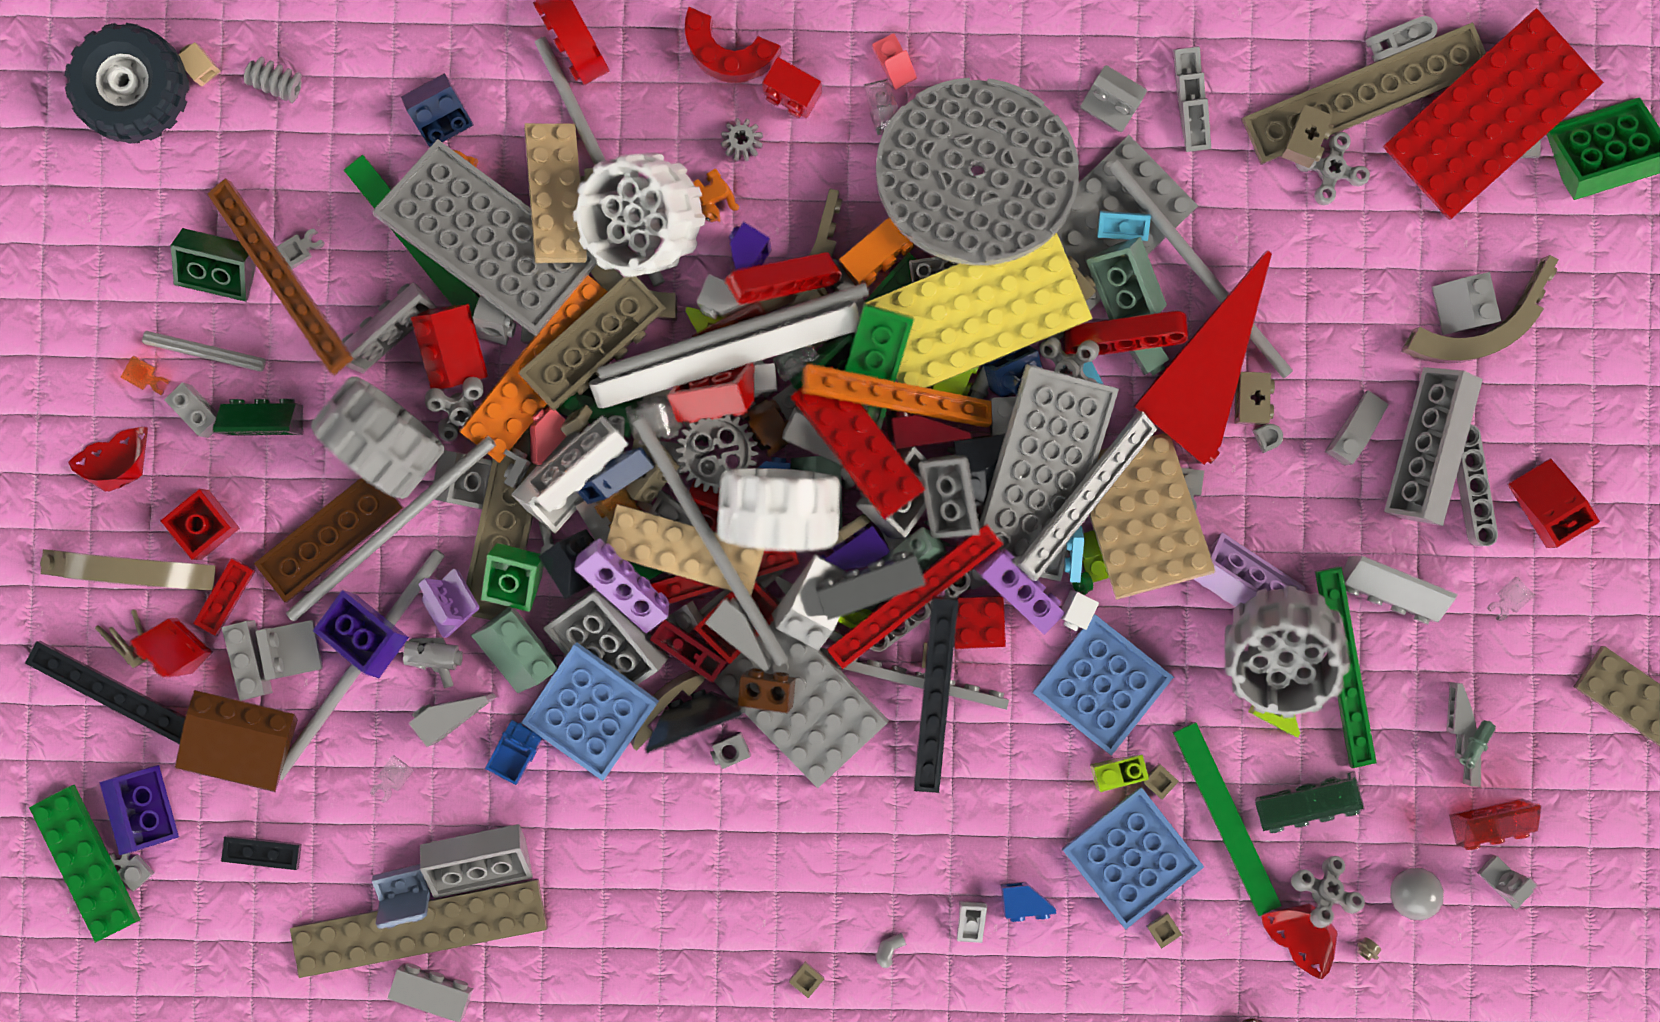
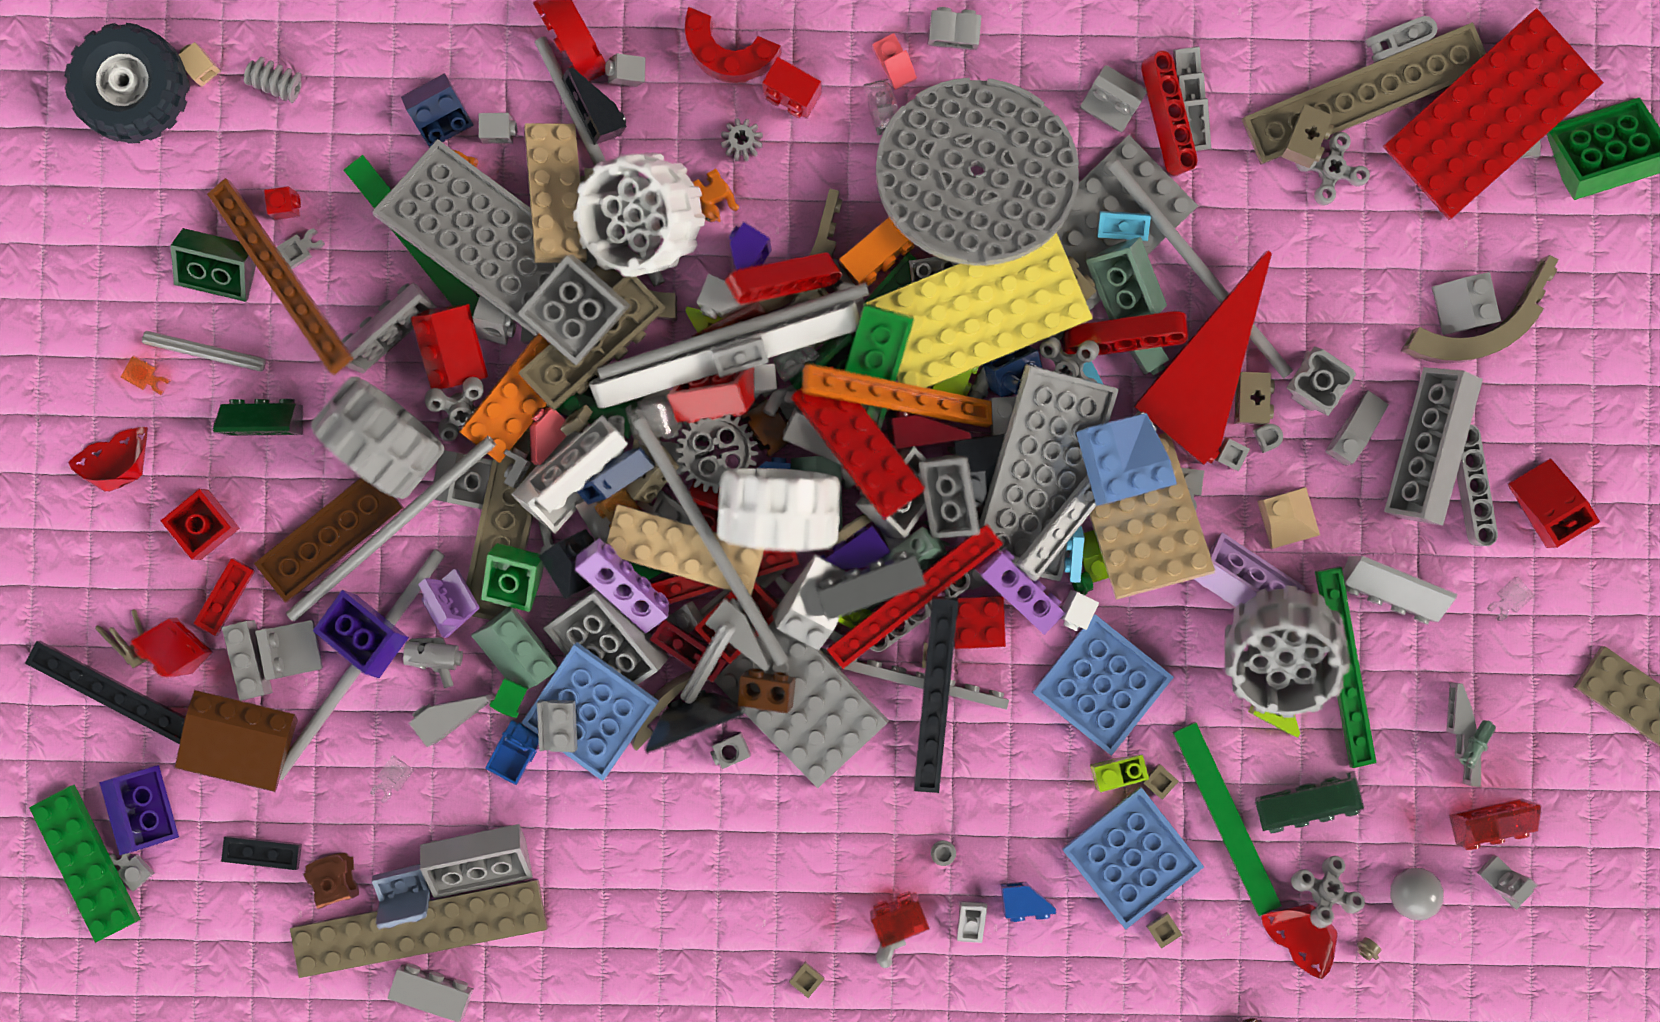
(127, 570): dark tan arch -> none
(193, 409): light grey brick -> none
(282, 203): none -> red brick
(332, 879): none -> copper piece
(497, 128): none -> light grey brick
(509, 698): none -> green tile
(557, 725): none -> light grey plate
(573, 309): none -> light grey slope
(595, 108): none -> black slope
(625, 70): none -> light grey brick
(707, 662): none -> light grey axle
(740, 356): none -> light grey plate
(778, 398): none -> light grey arm
(898, 919): none -> clear red brick
(943, 853): none -> light grey plate
(954, 29): none -> light grey brick
(1125, 459): none -> medium blue slope
(1169, 113): none -> red beam
(1232, 454): none -> light grey plate
(1288, 518): none -> tan slope
(1320, 381): none -> light grey piece

